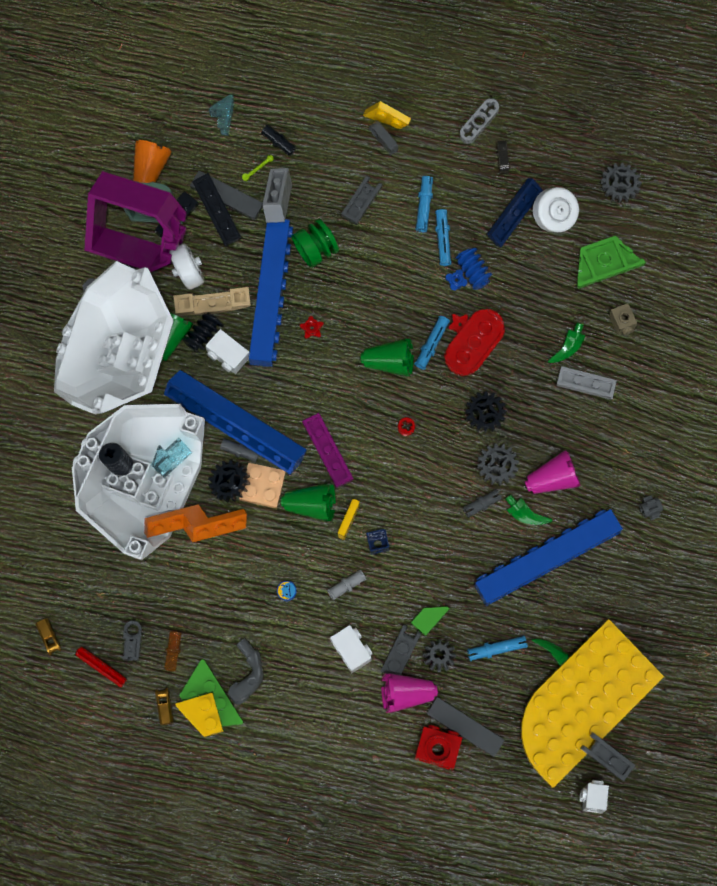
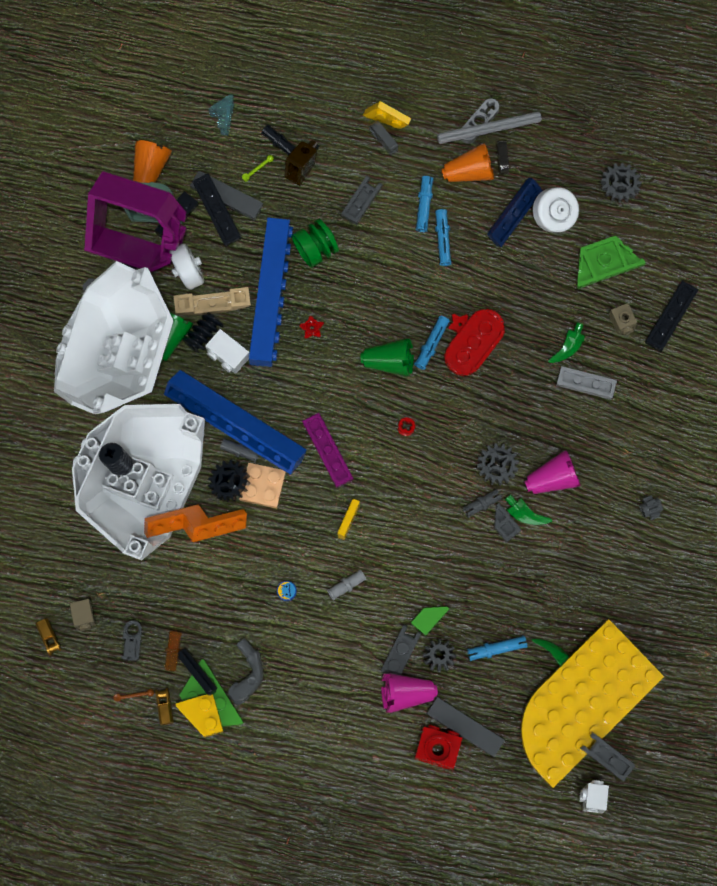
(82, 614): none -> dark tan brick
(100, 666): red axle -> none
(117, 697): none -> dark orange hinge
(168, 459): clear light blue slope -> none
(197, 672): none -> black axle
(277, 195): light grey brick -> none
(301, 162): none -> dark brown torso
(311, 501): green cone -> none
(351, 649): white brick -> none
(374, 536): dark blue piece -> none
(457, 275): blue plate -> none
(470, 166): none -> orange cone
(473, 268): blue piece -> none
(489, 127): none -> light grey axle
(492, 415): black gear -> none
(505, 525): none -> dark grey tile
(548, 557): blue brick -> none
(671, 316): none -> black tile

